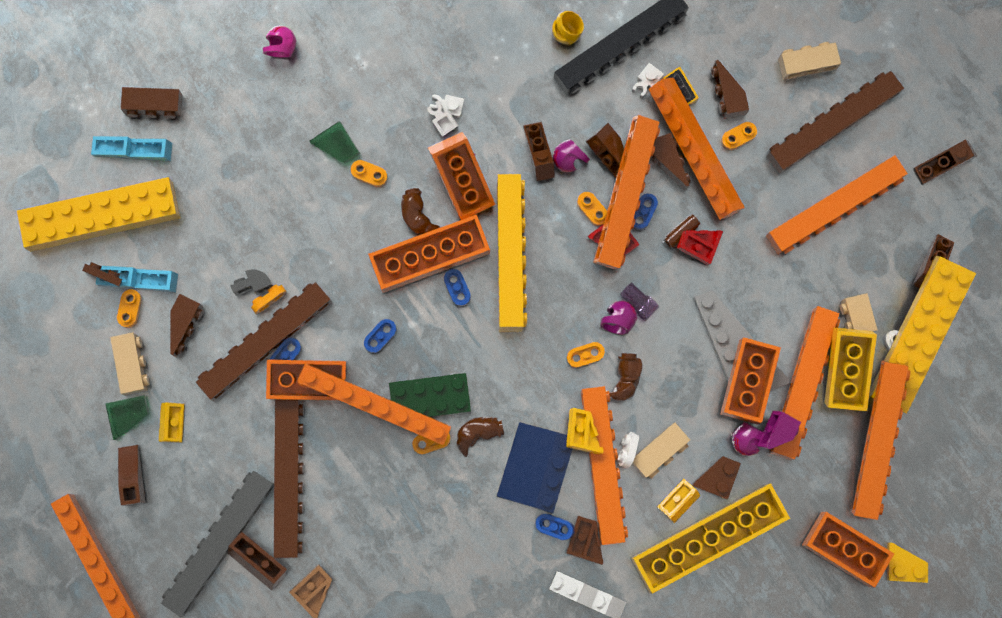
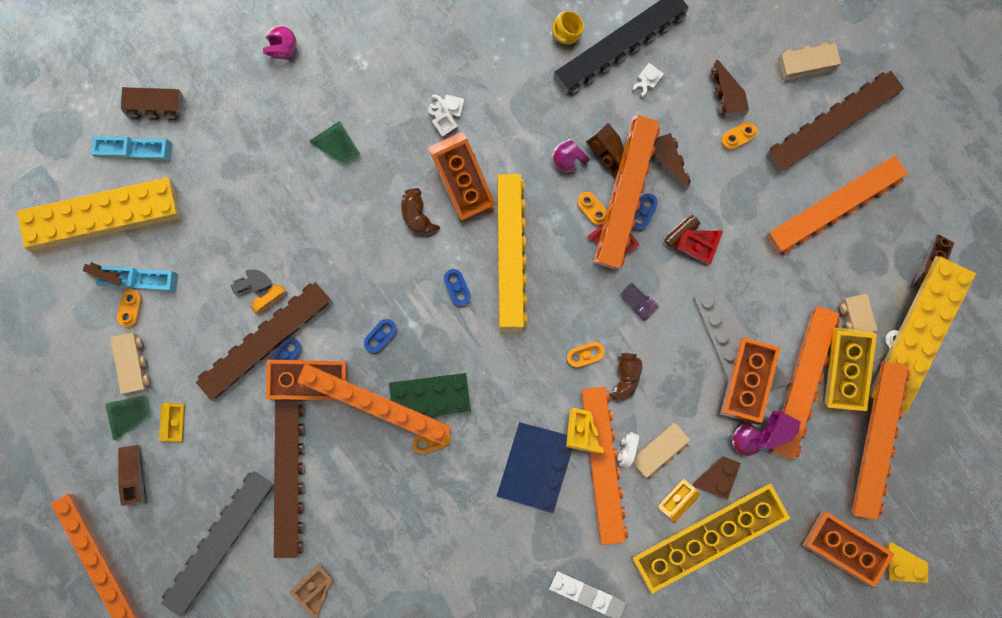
(182, 319): reddish brown slope -> none
(256, 561): reddish brown brick -> none
(368, 173): light orange plate -> none
(429, 253): orange brick -> none
(478, 428): reddish brown animal -> none
(539, 151): reddish brown slope -> none
(555, 526): blue plate -> none
(586, 541): reddish brown wing -> none
(623, 315): magenta helmet -> none
(684, 85): slope -> none
(696, 148): orange brick -> none
(945, 161): reddish brown slope -> none

